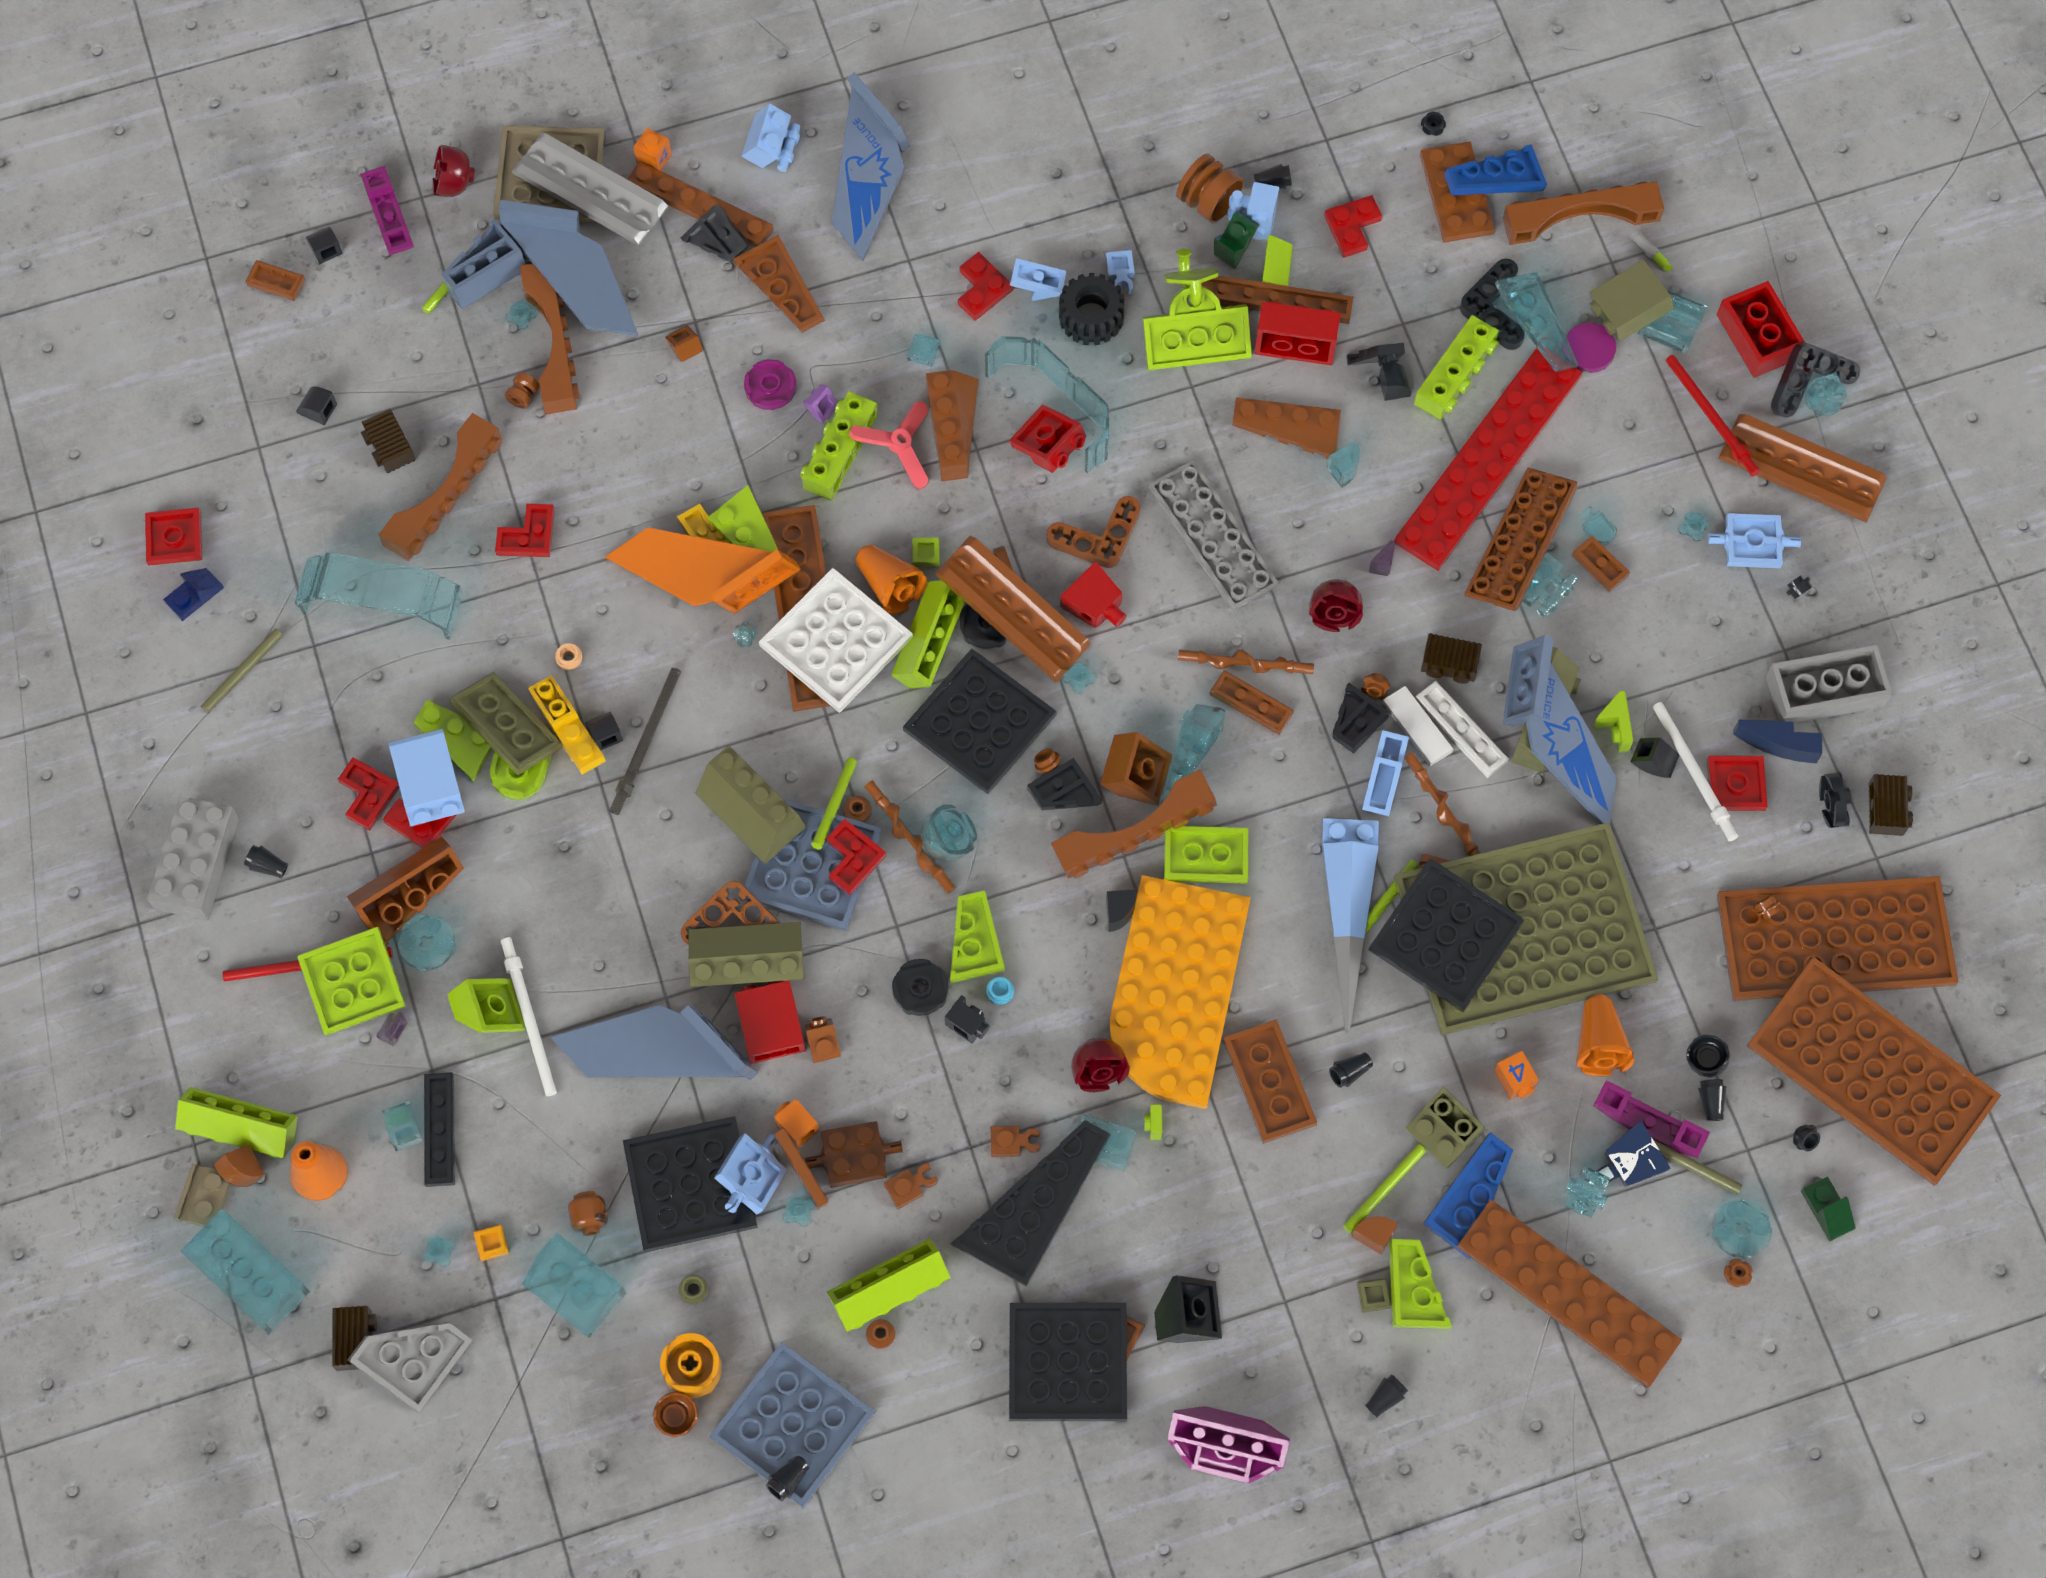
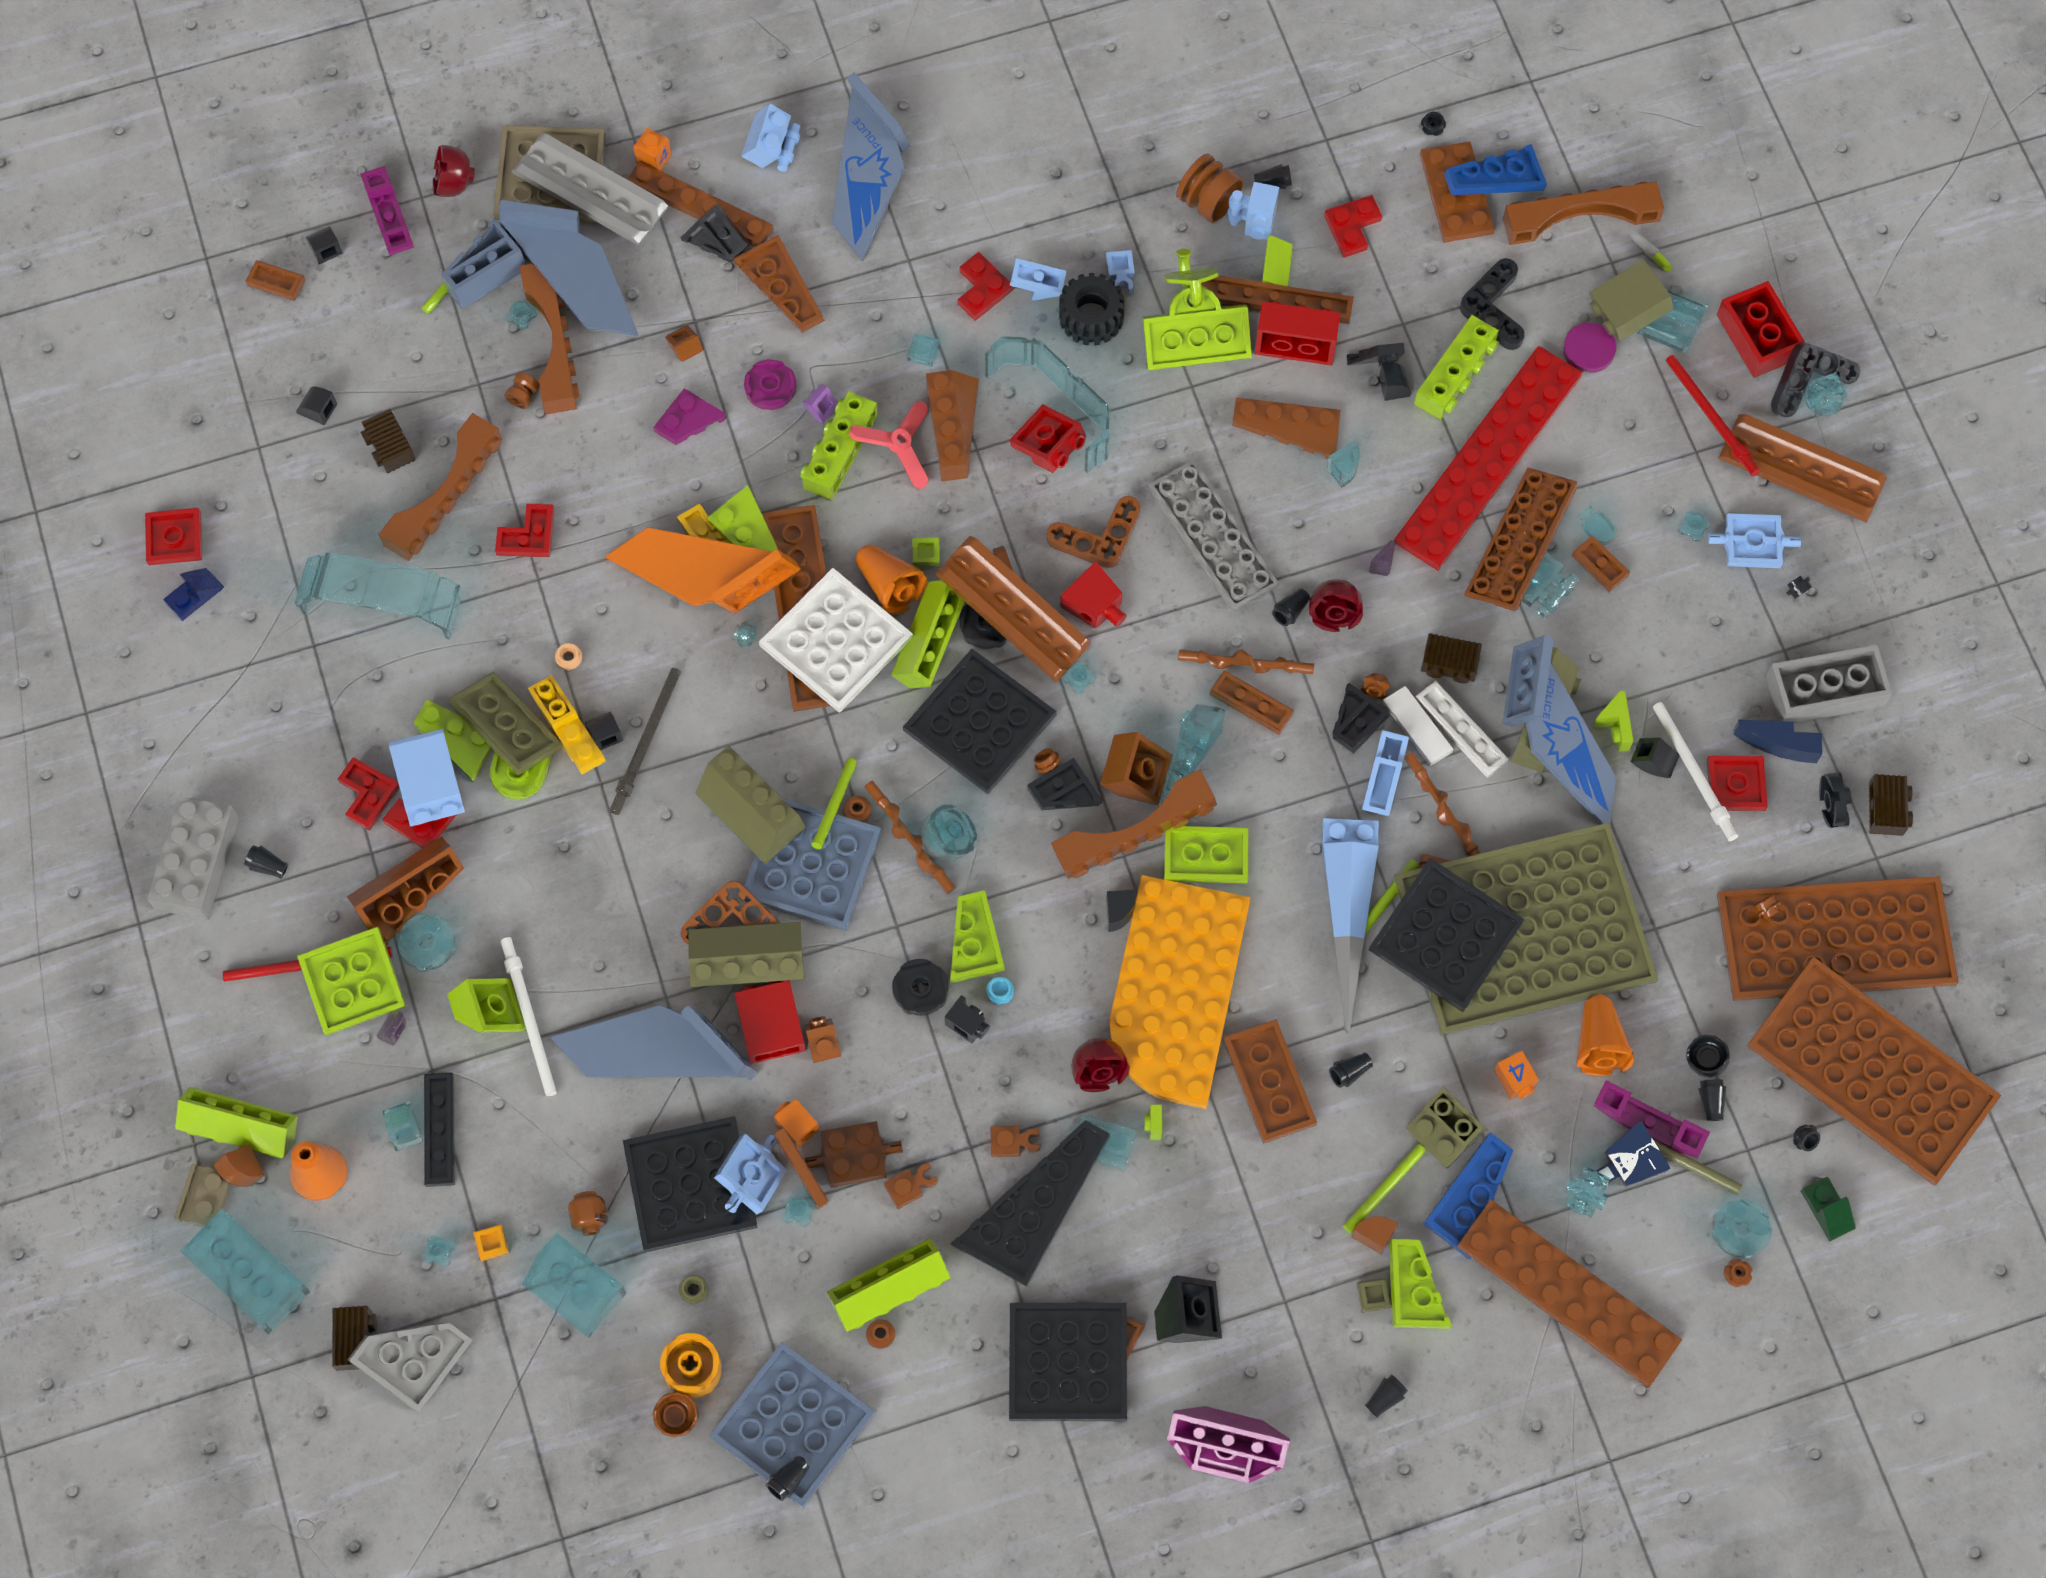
(241, 671): olive bar -> none
(687, 417): none -> magenta wing
(860, 856): red plate -> none
(1235, 239): dark green slope -> none
(1290, 608): none -> black cone
(1533, 311): clear light blue wedge -> none

